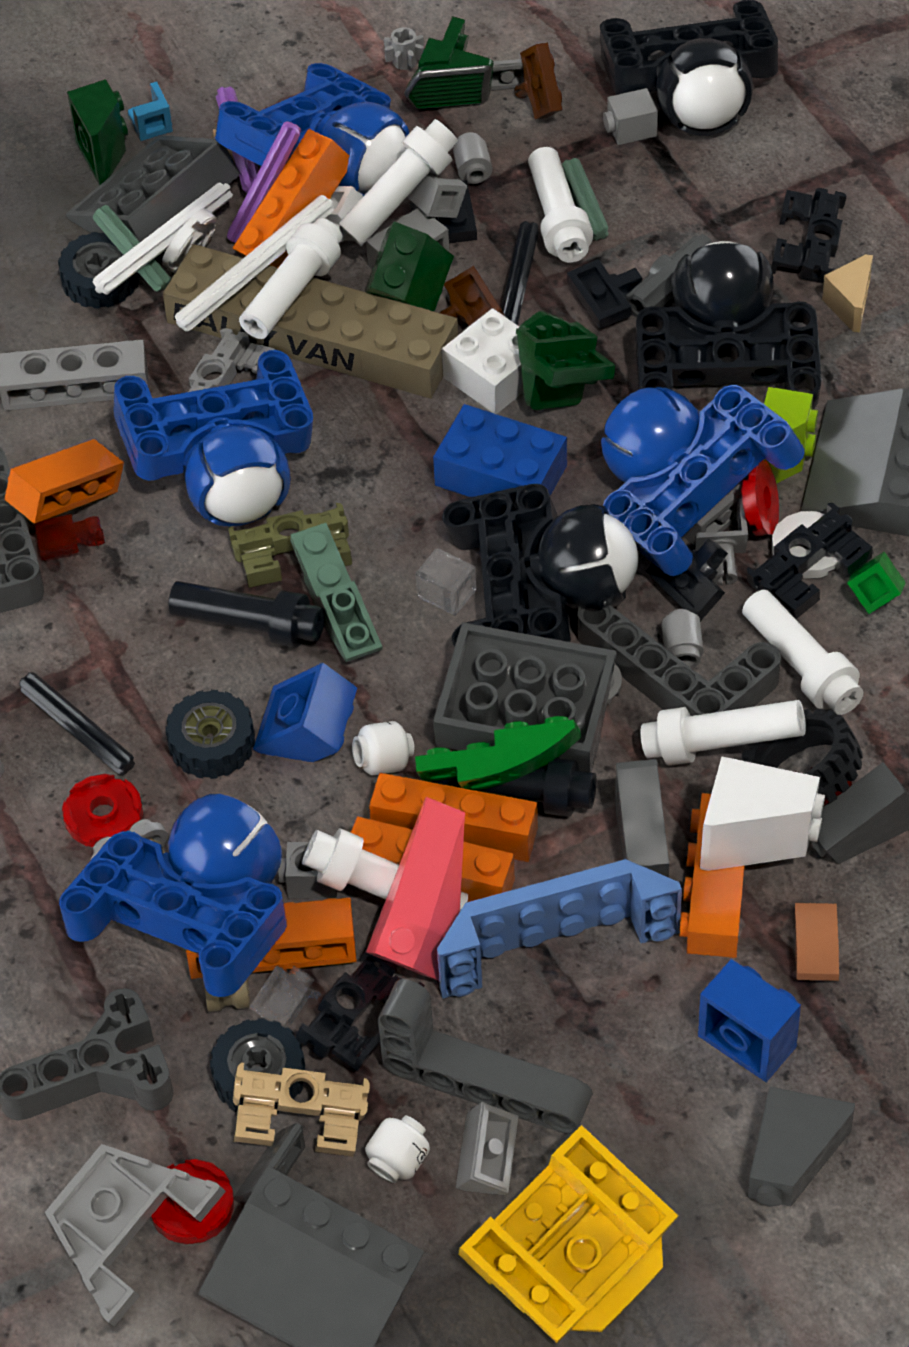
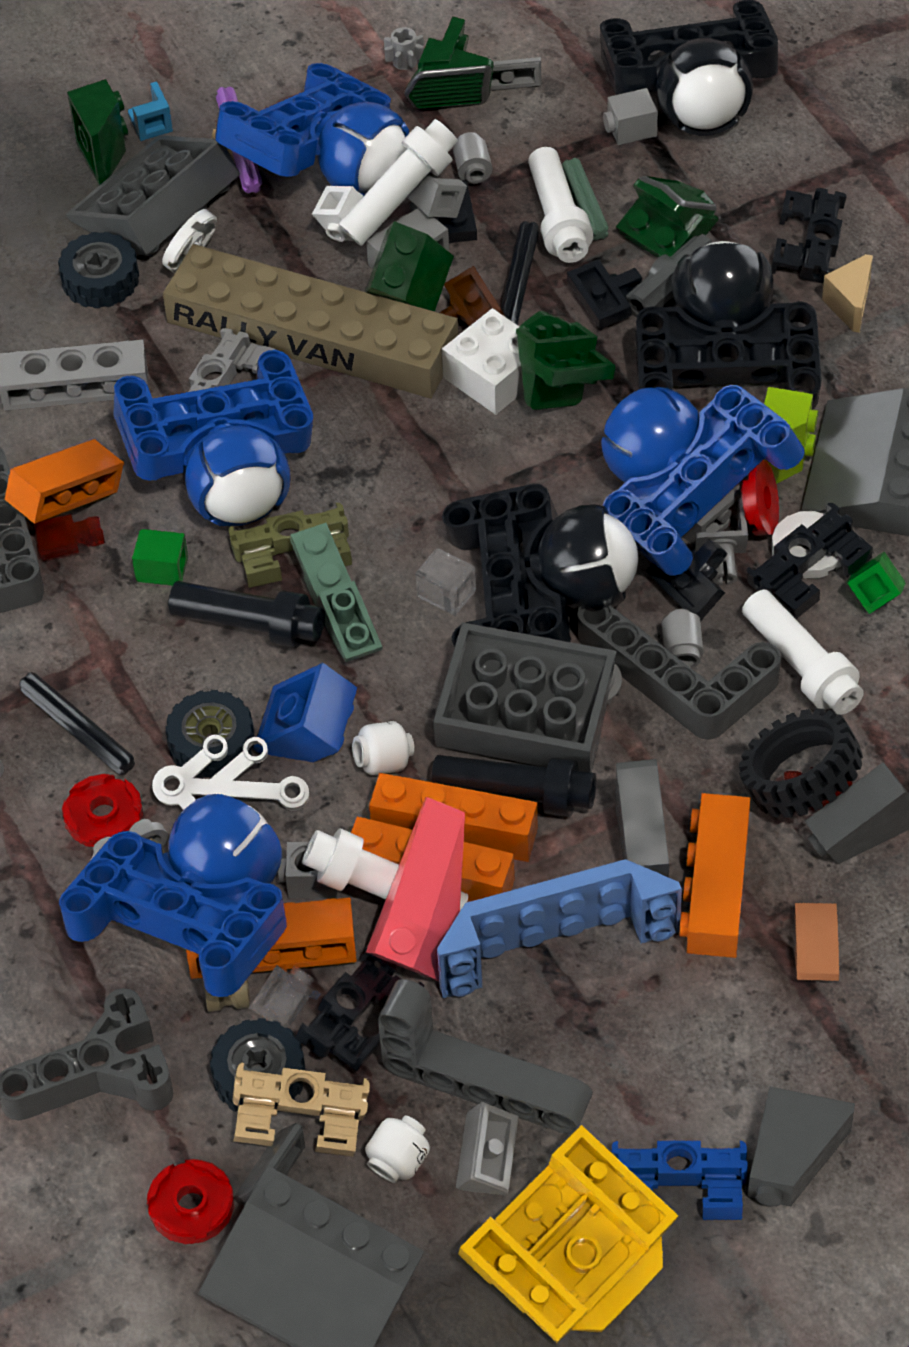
(109, 1206): light grey wing -> none
(125, 241): sand green axle -> none
(158, 241): white axle -> none
(160, 557): none -> green panel
(223, 781): none -> white plant
(250, 266): white axle -> none
(265, 178): medium lavender axle -> none
(310, 253): white piece -> none
(311, 171): orange brick -> none
(496, 454): blue brick -> none
(516, 753): green slope -> none
(540, 81): reddish brown plate -> none
(667, 215): none -> dark green piece
(679, 736): white piece -> none
(717, 1165): none -> blue piece
(749, 1019): blue brick -> none
(759, 815): white slope -> none

